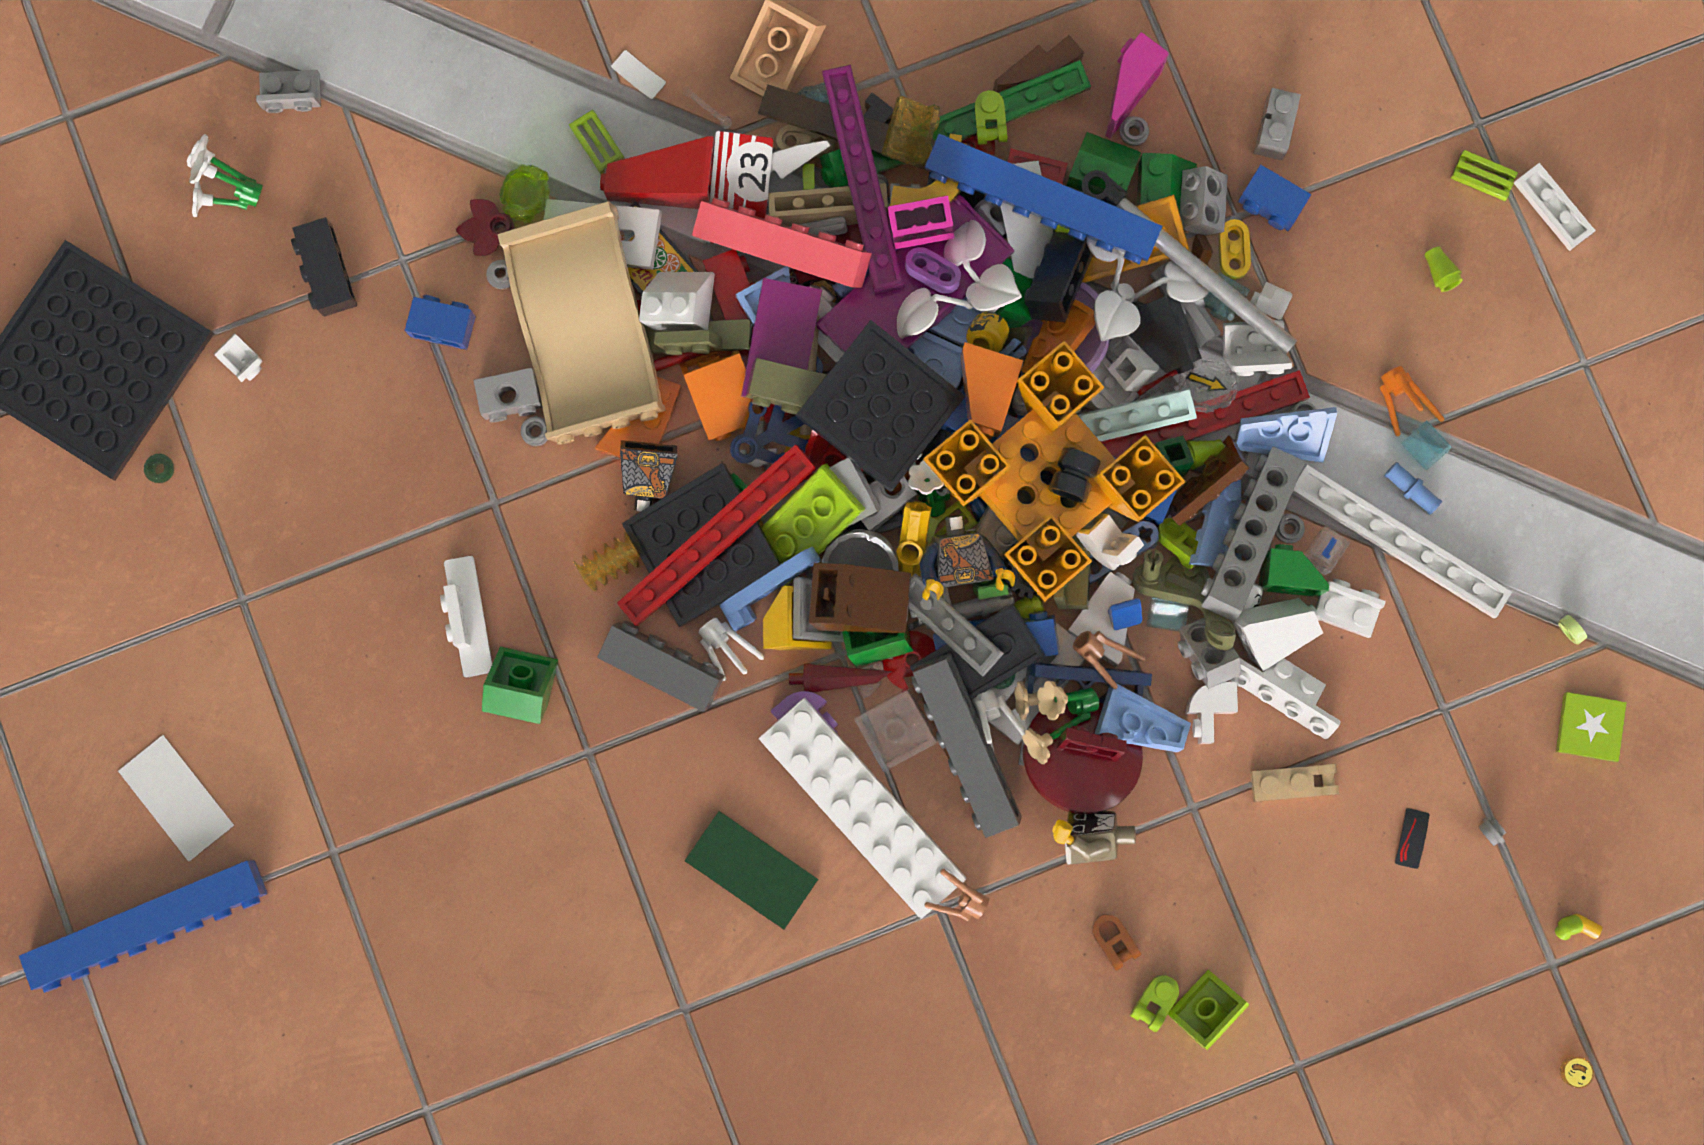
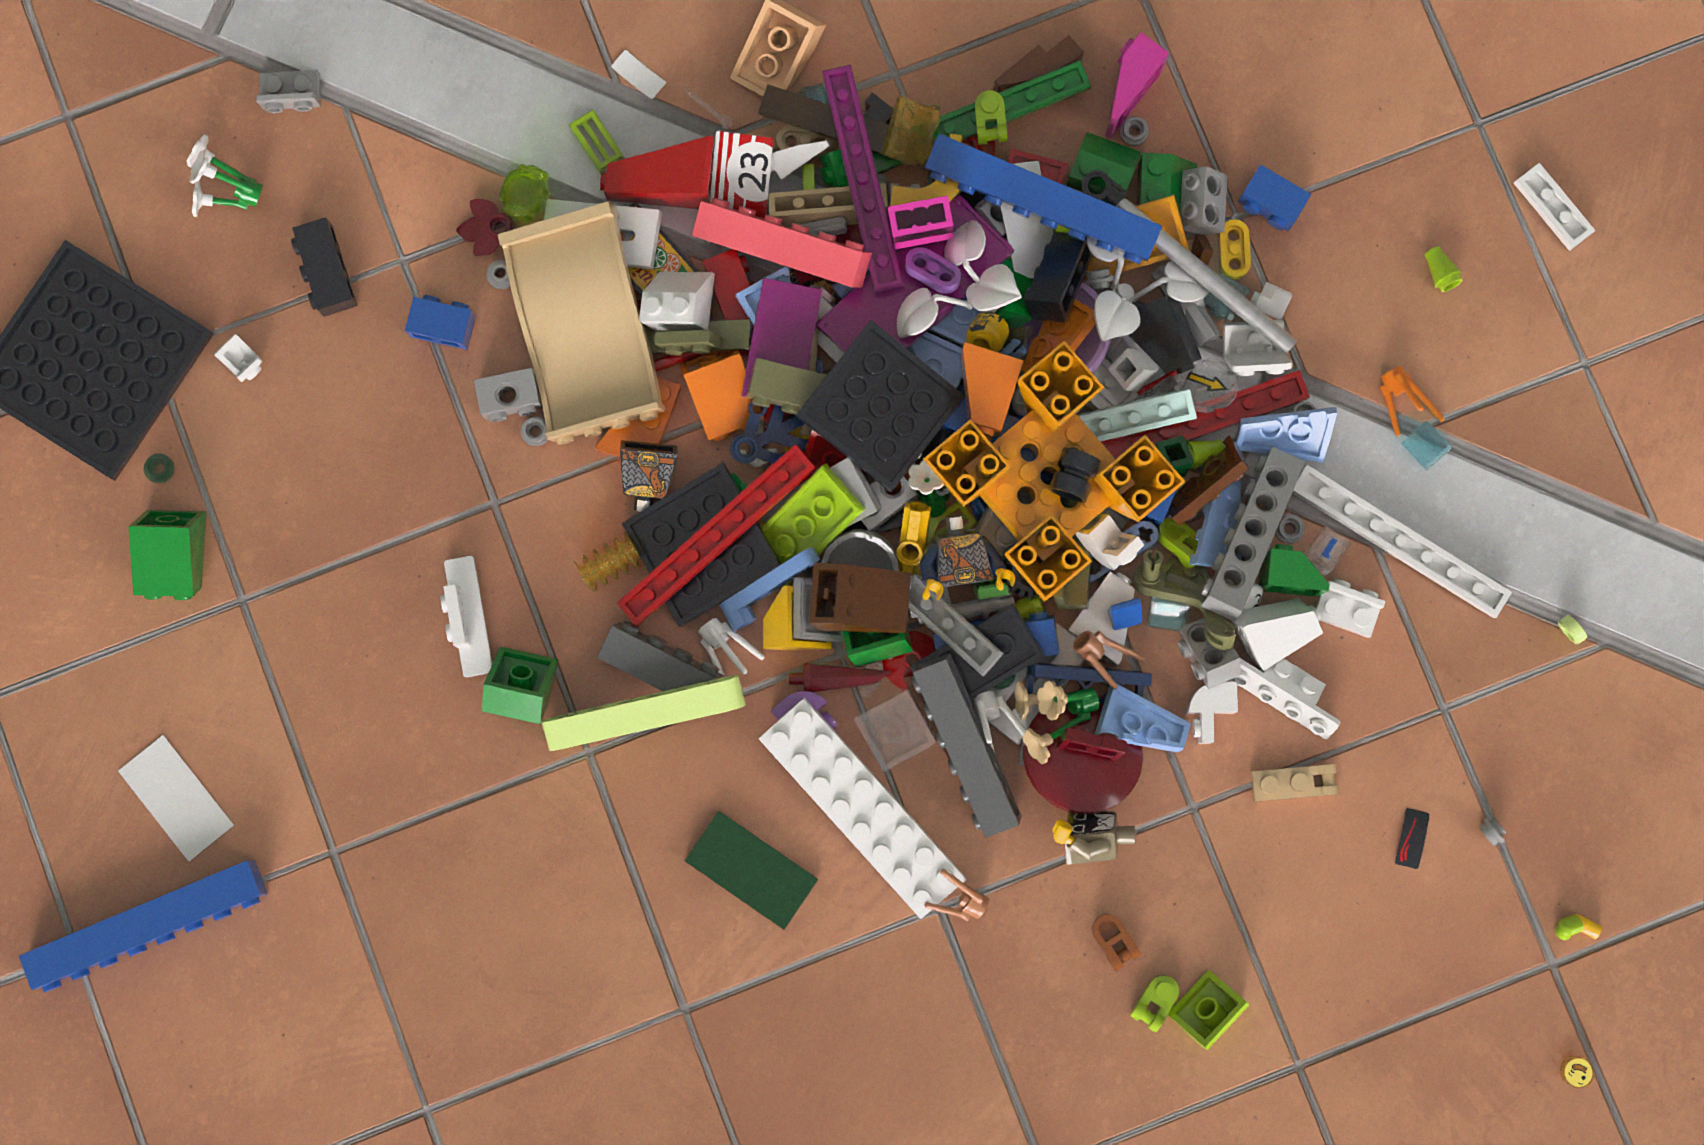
(167, 553): none -> green slope
(643, 713): none -> yellowish green beam
(1098, 278): none -> light grey plate
(1276, 132): light grey piece -> none
(1413, 488): medium blue pin -> none
(1488, 165): lime tile -> none
(1591, 727): lime tile -> none

